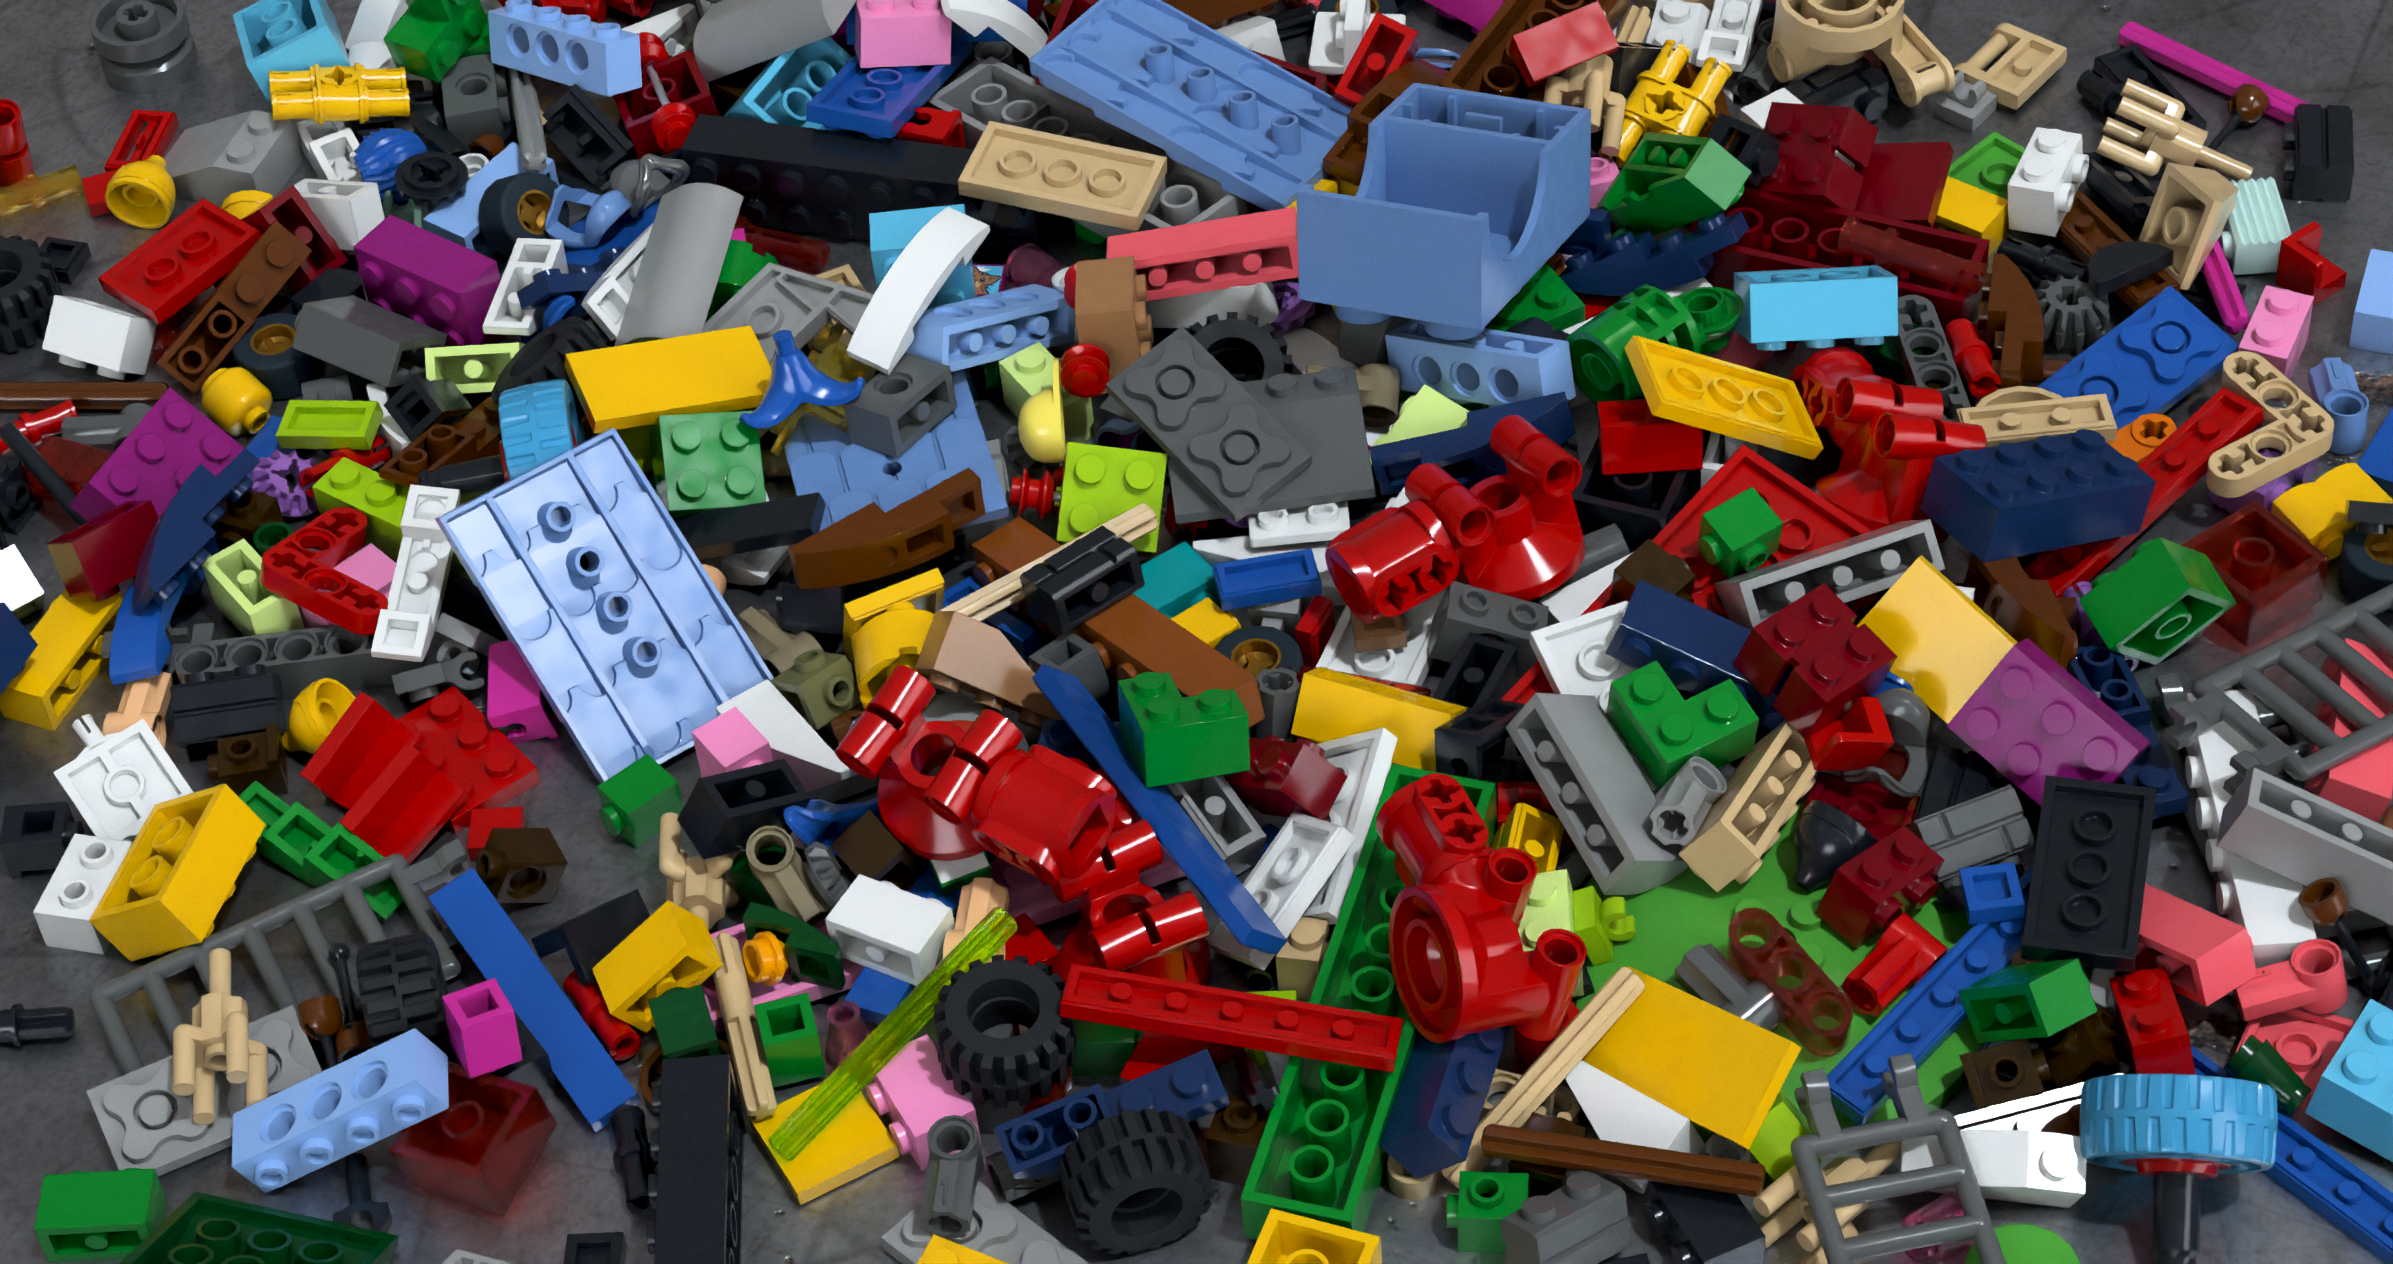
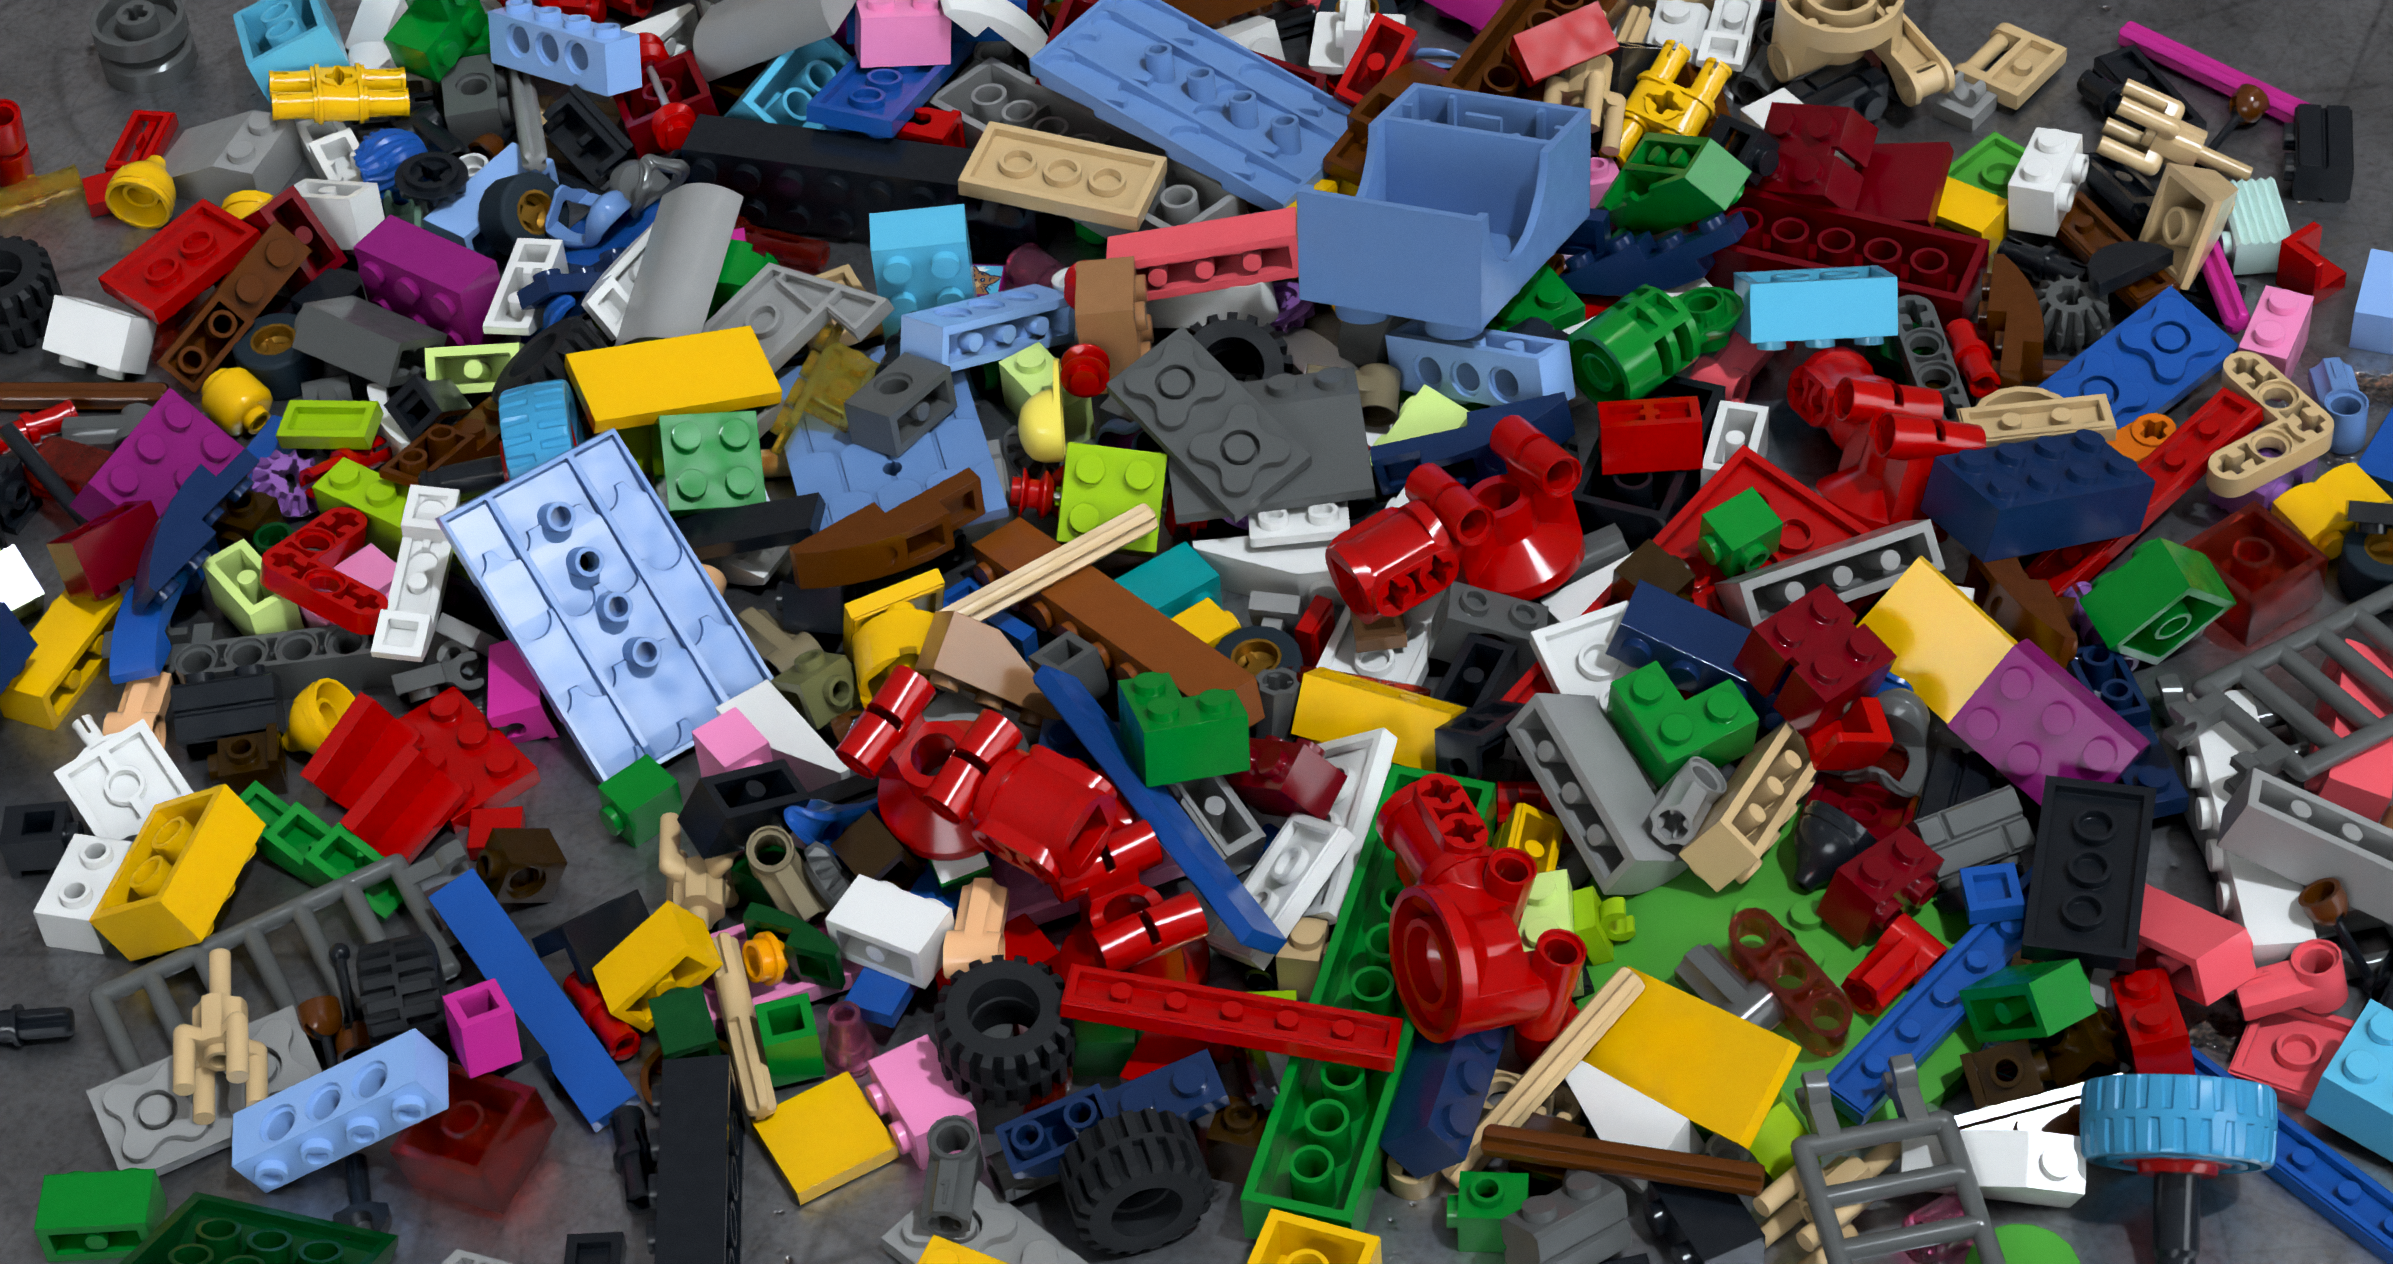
(67, 257): black tile -> none
(794, 382): blue piece -> none
(888, 1037): clear neon green axle -> none
(911, 285): white slope -> none
(1082, 580): black brick -> none
(1266, 579): blue tile -> none
(1723, 397): yellow tile -> none
(1888, 249): clear red pin -> none
(2265, 1065): dark green cone -> none

